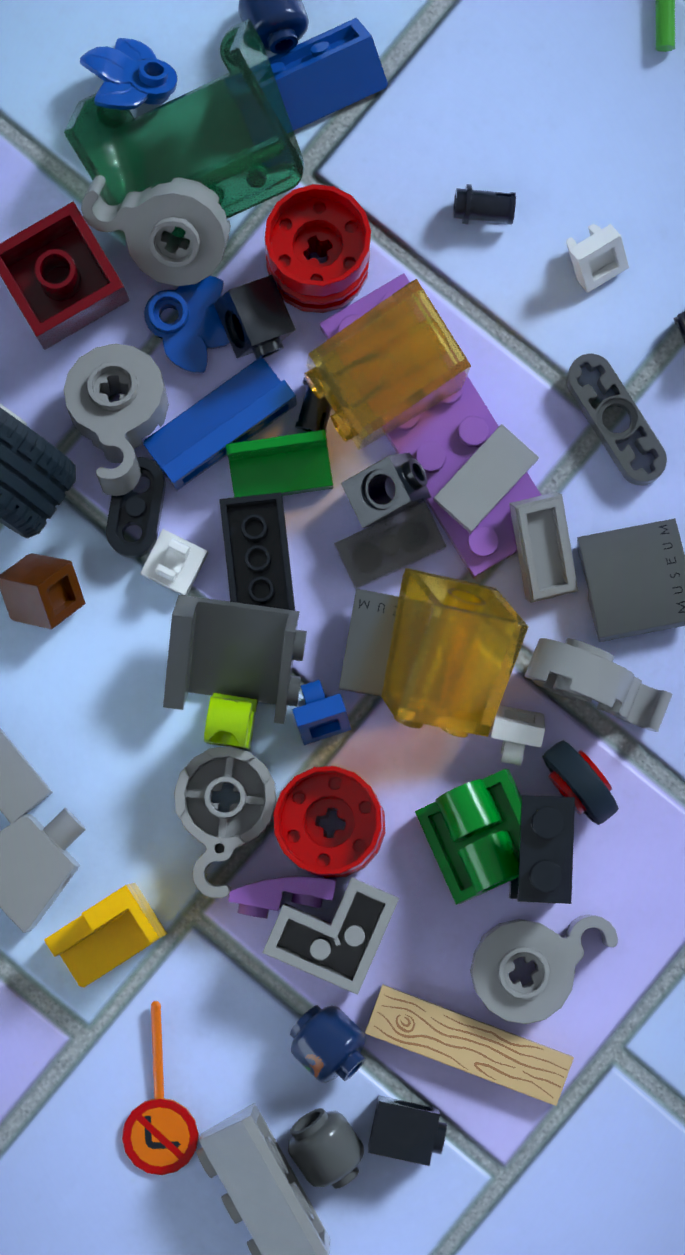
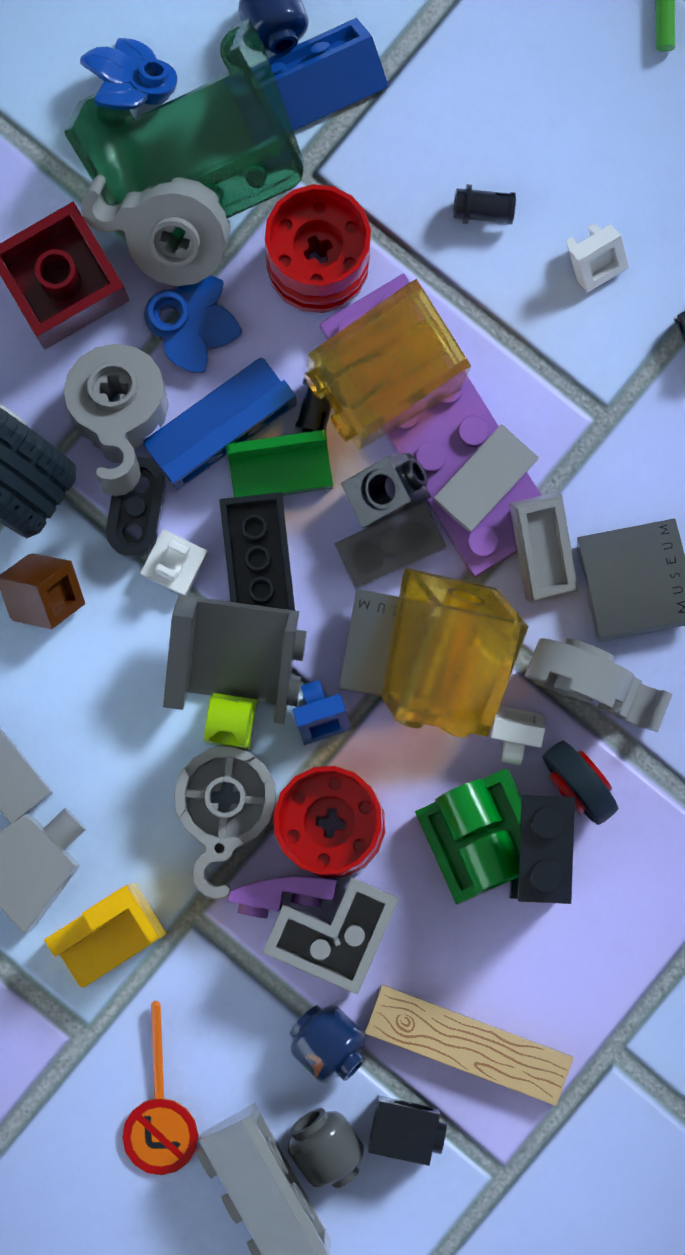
(255, 318): black brick -> none
(554, 964): light grey piece -> none
(646, 444): dark grey beam -> none

